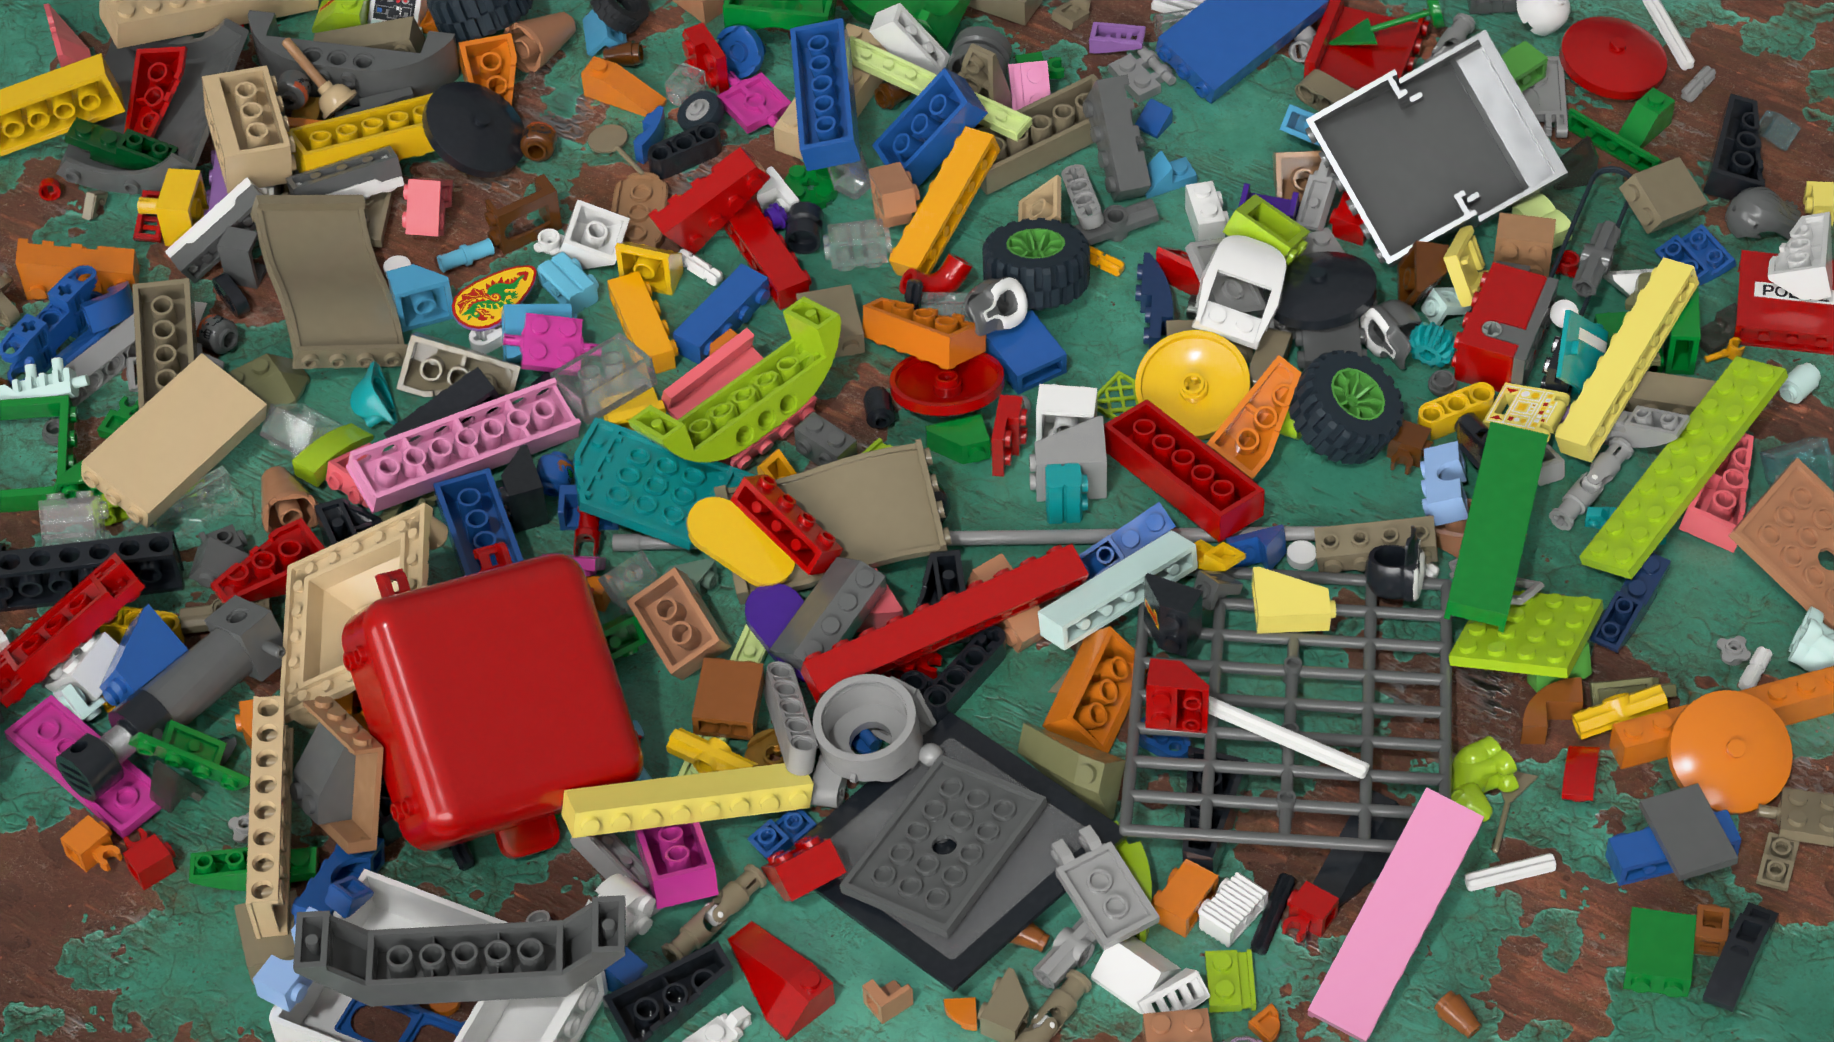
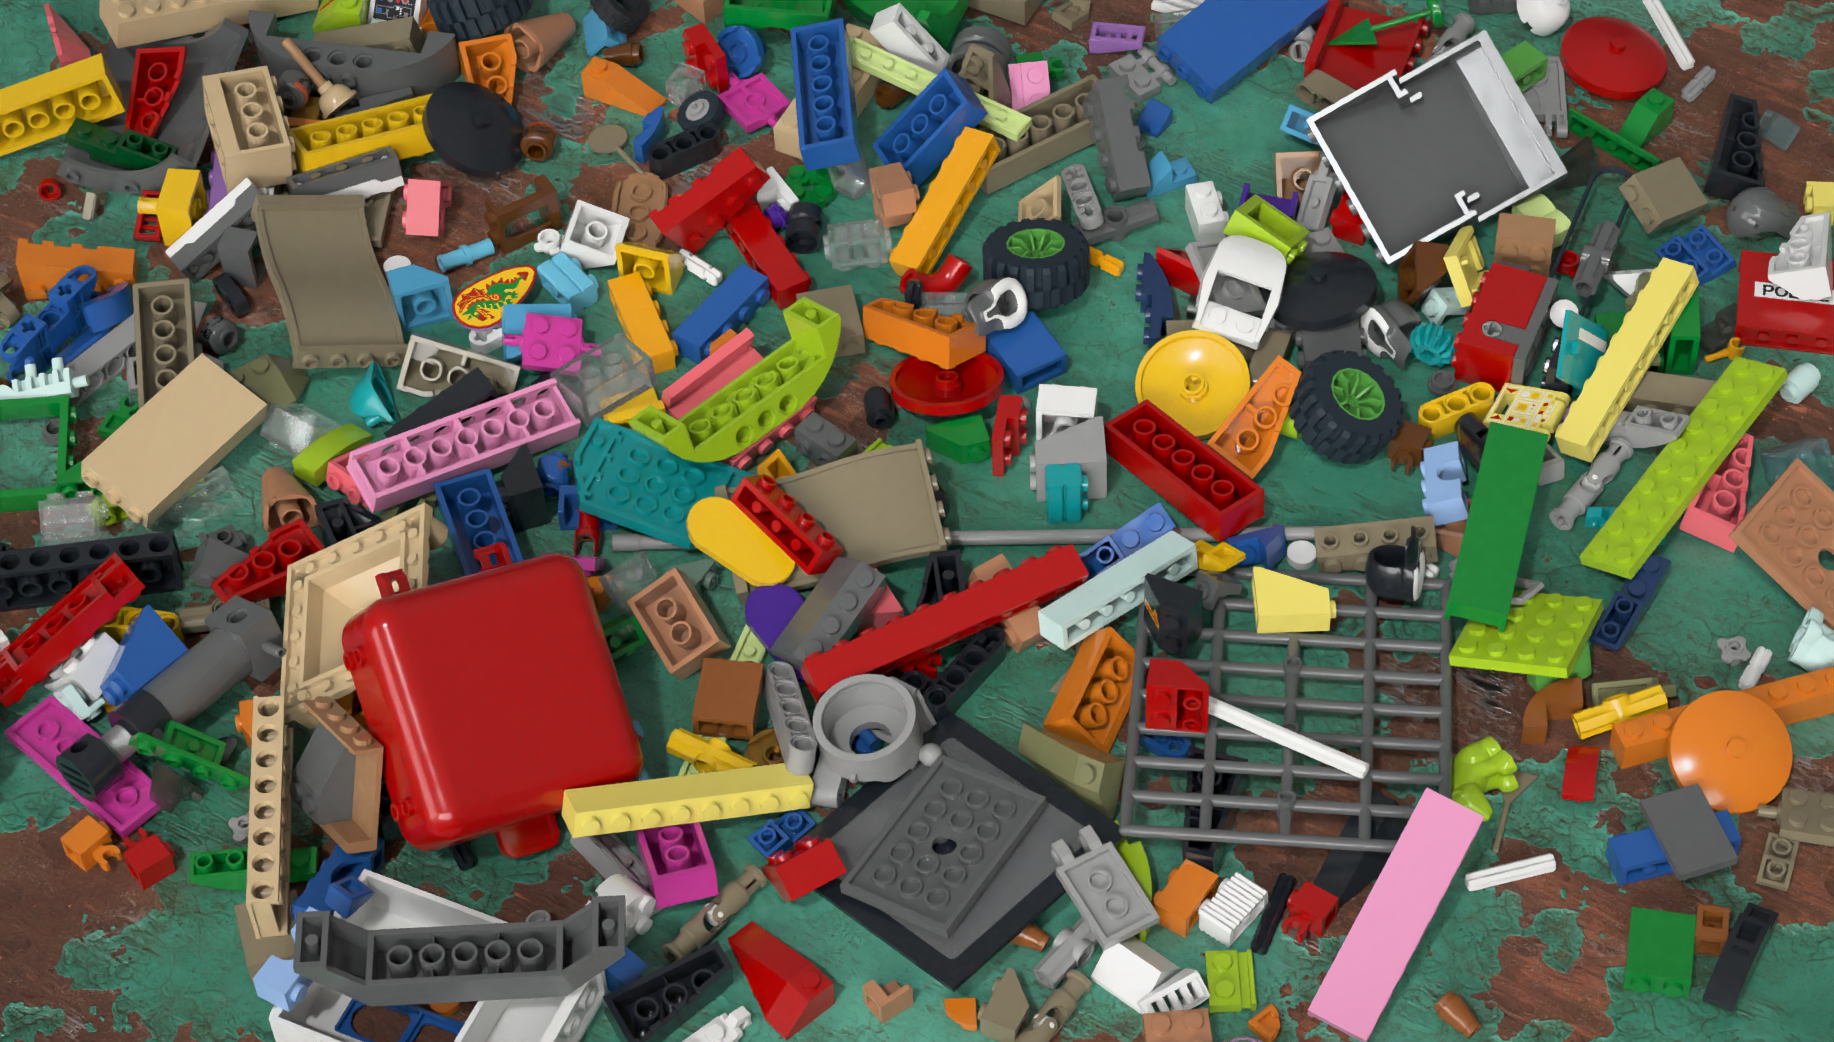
(1108, 413): lime window -> none

